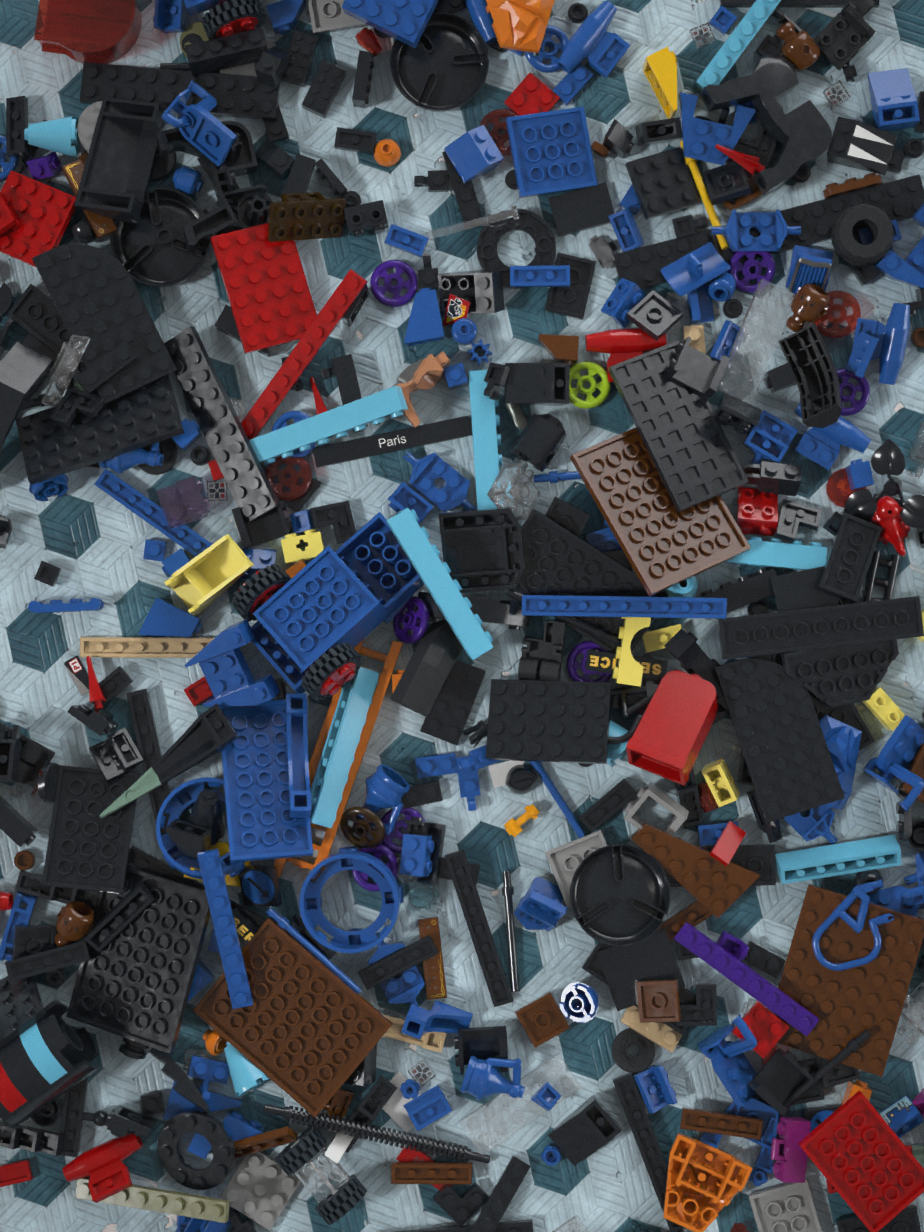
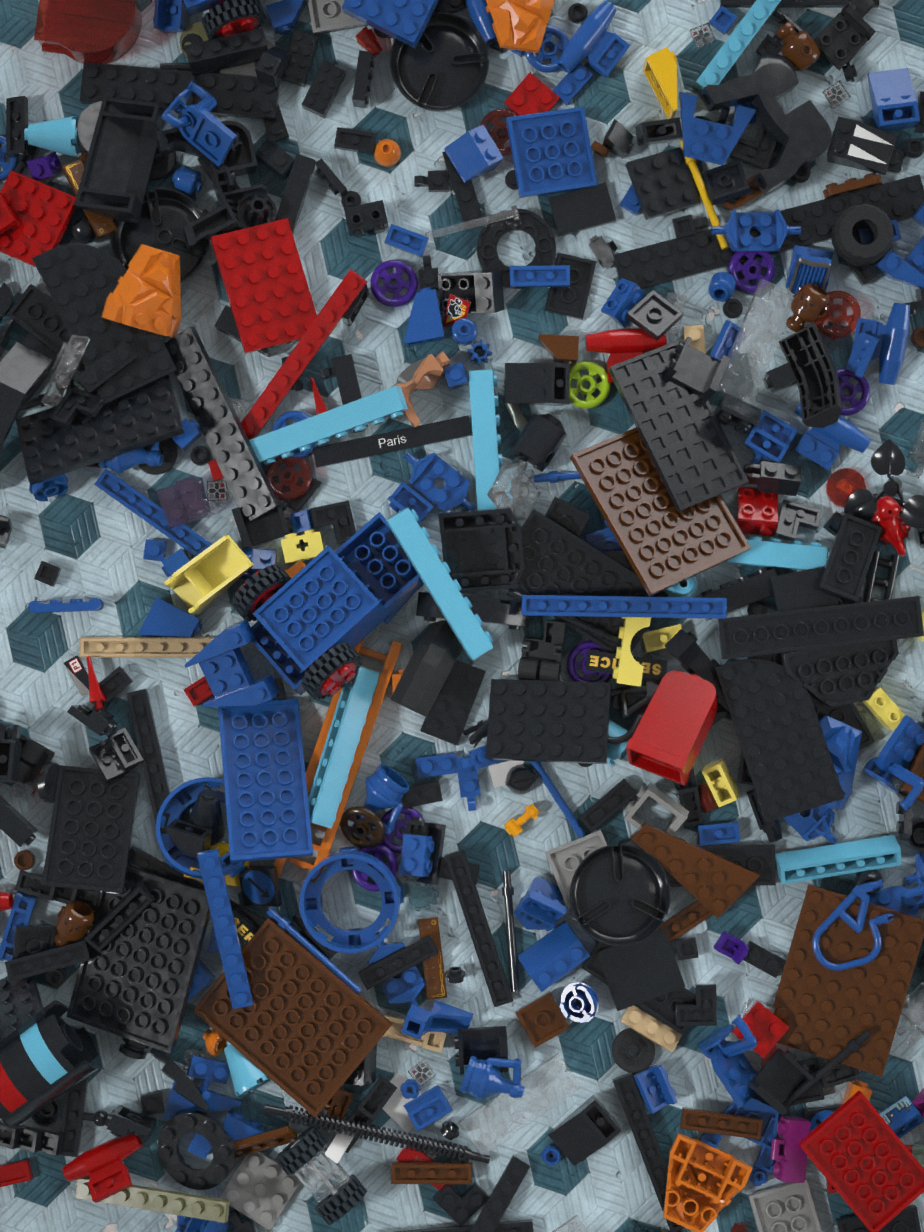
(148, 293): none -> orange wedge
(199, 742): black plate -> none
(298, 756): blue arch -> none
(306, 217): dark brown bracket -> none
(411, 621): dark purple plate -> none
(449, 1130): none -> black plate
(455, 975): none -> black plate
(495, 377): black plate -> none
(546, 1097): blue slope -> none
(553, 956): none -> blue slope
(626, 229): blue slope -> none
(658, 1001): reddish brown plate -> none
(694, 269): blue shield -> none
(700, 305): blue panel -> none
(727, 843): tile -> none
(746, 978): dark purple plate -> none
(748, 162): red piece -> none
(859, 474): blue brick -> none

